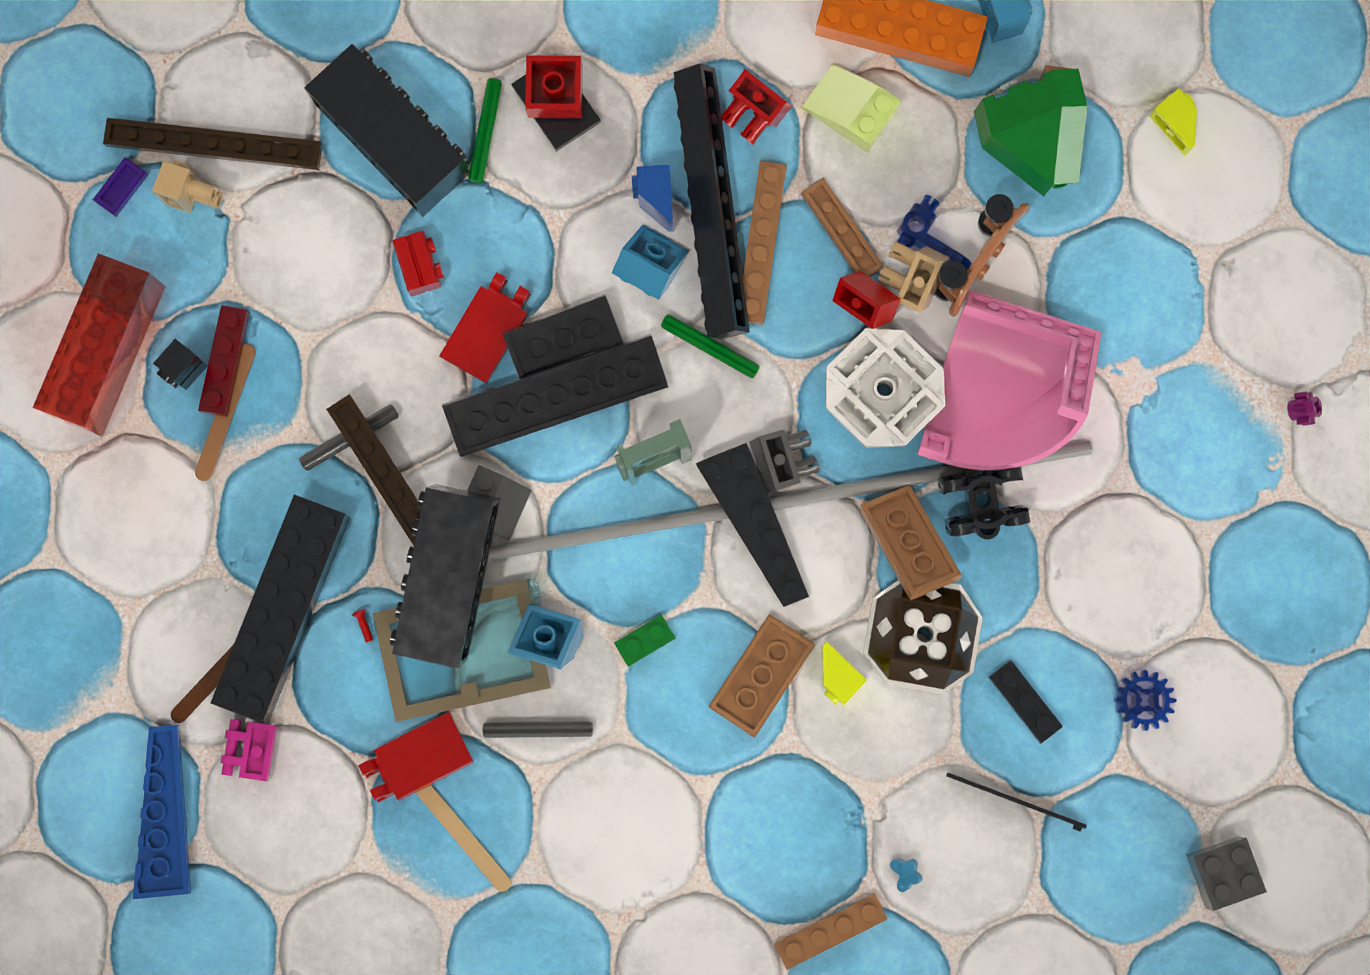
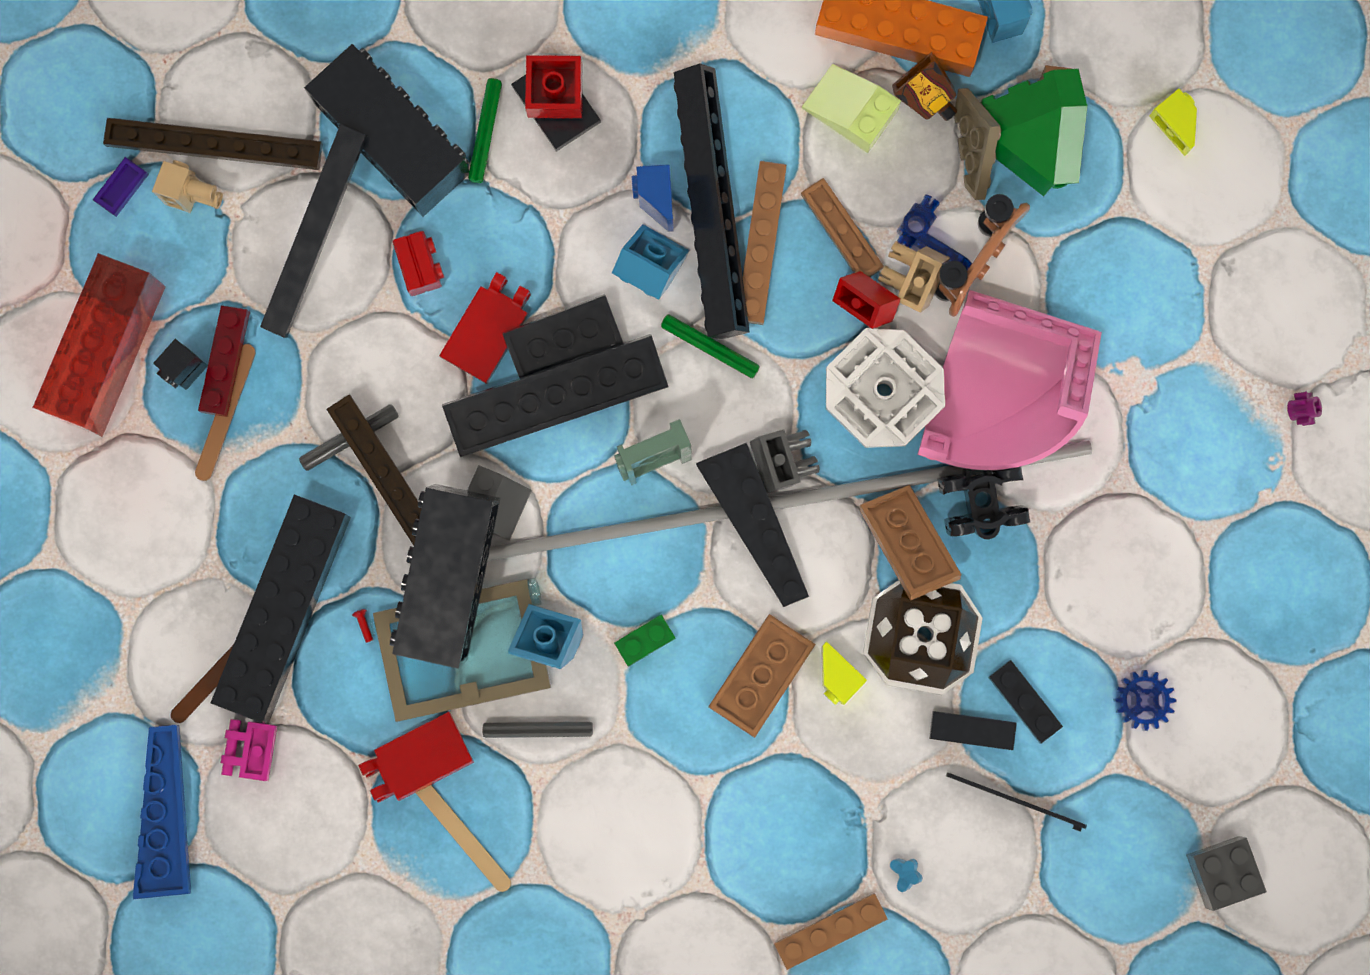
(313, 230): none -> black tile
(755, 95): red brick -> none
(927, 89): none -> torso
(972, 730): none -> black tile
(977, 142): none -> dark tan plate

